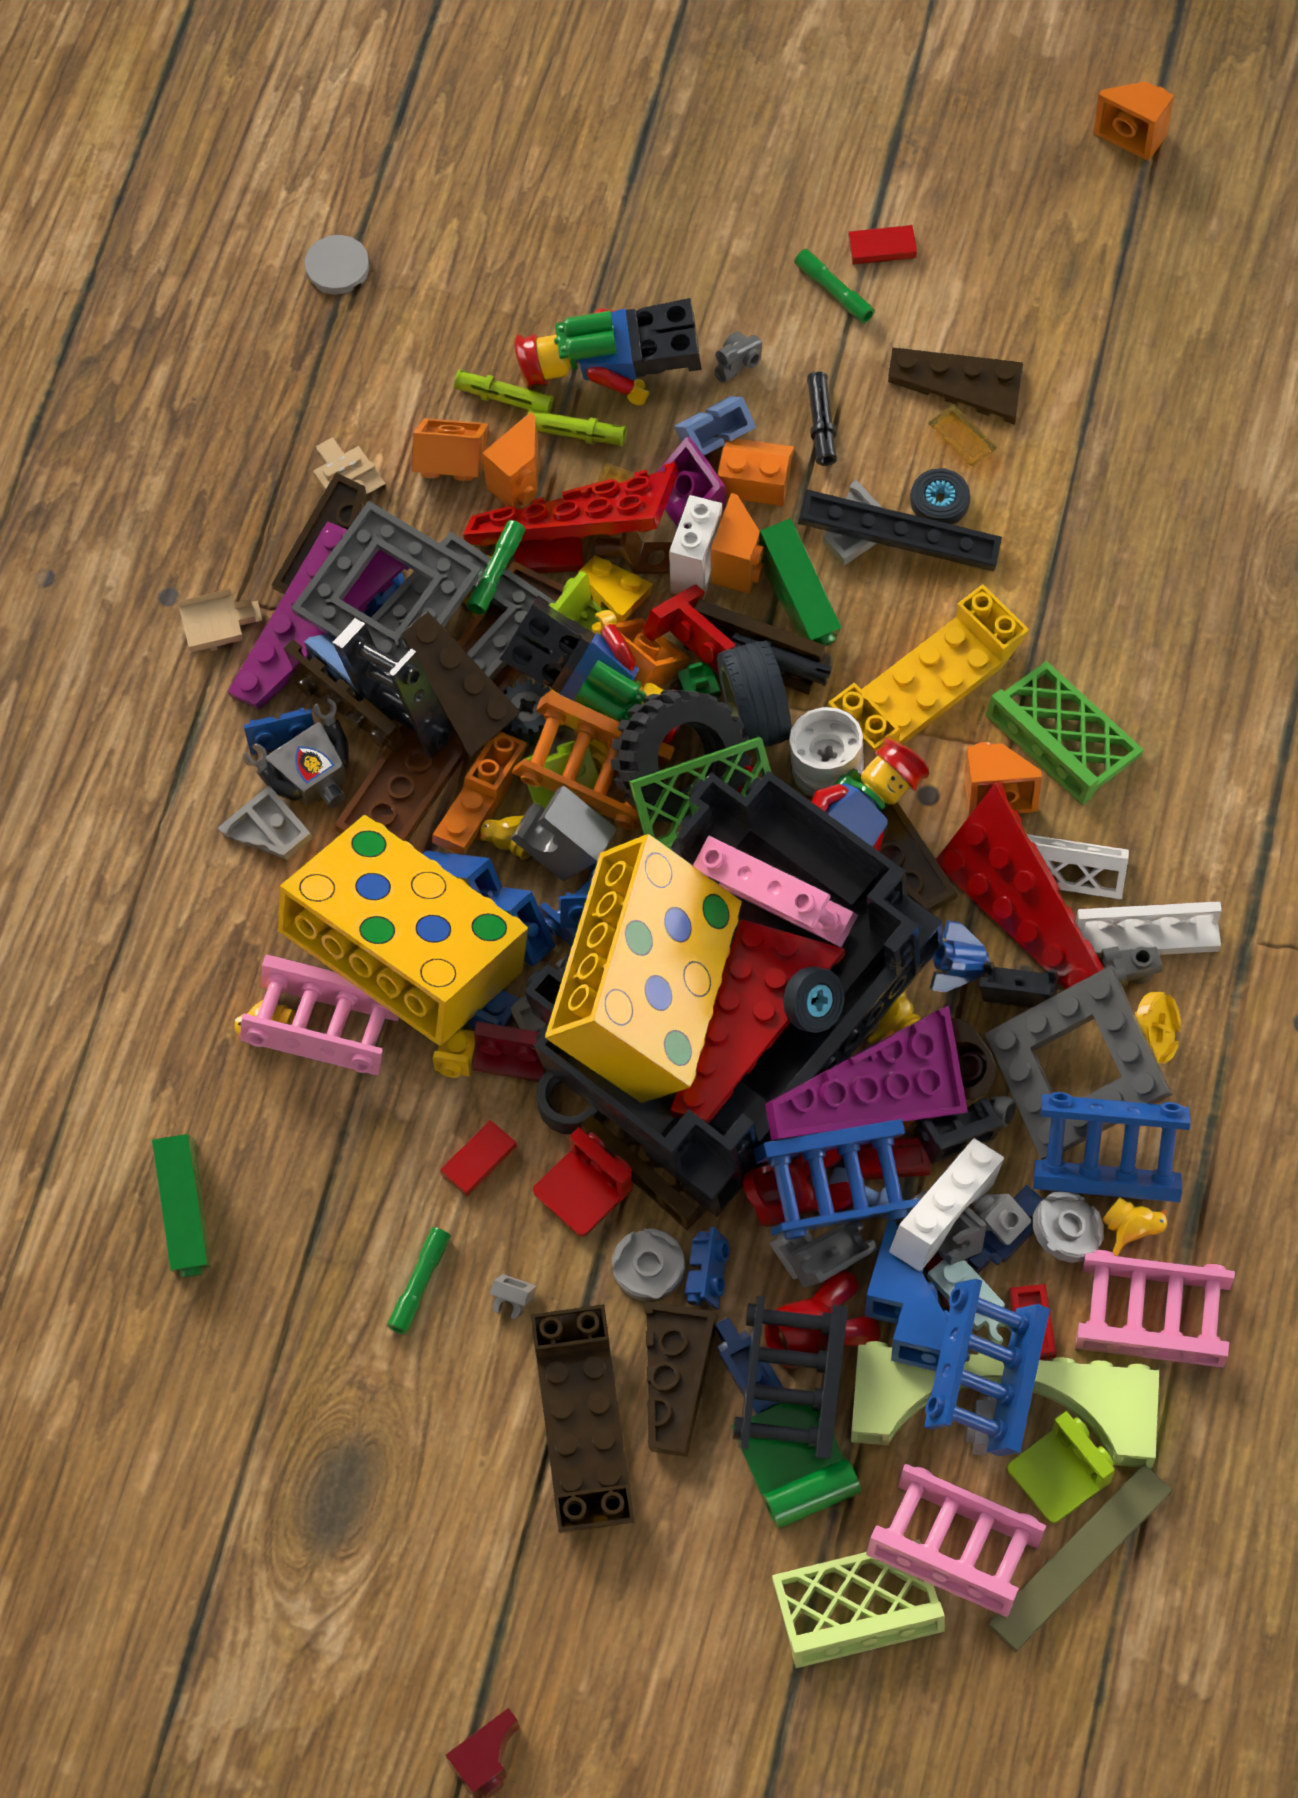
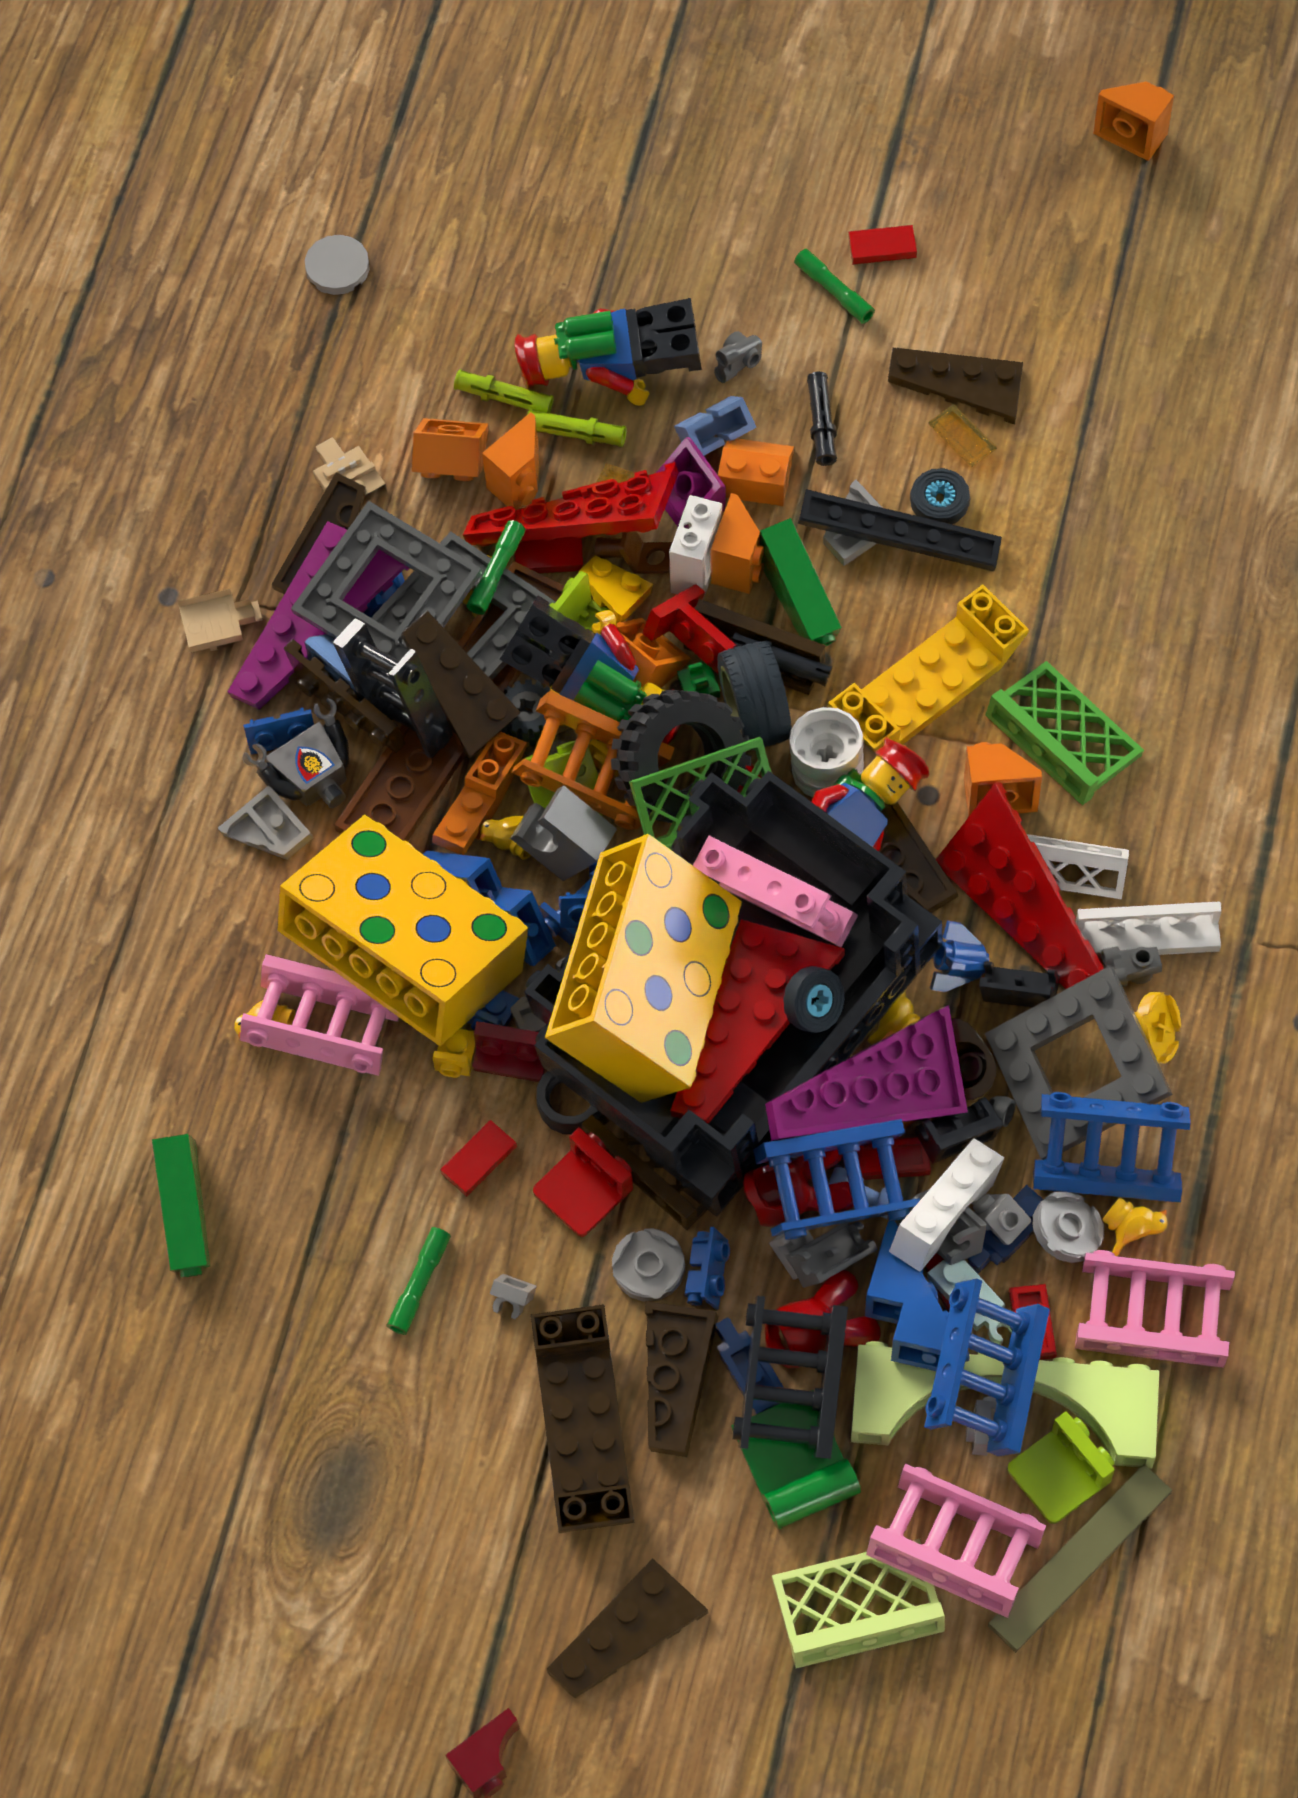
(637, 1619): none -> dark brown wing

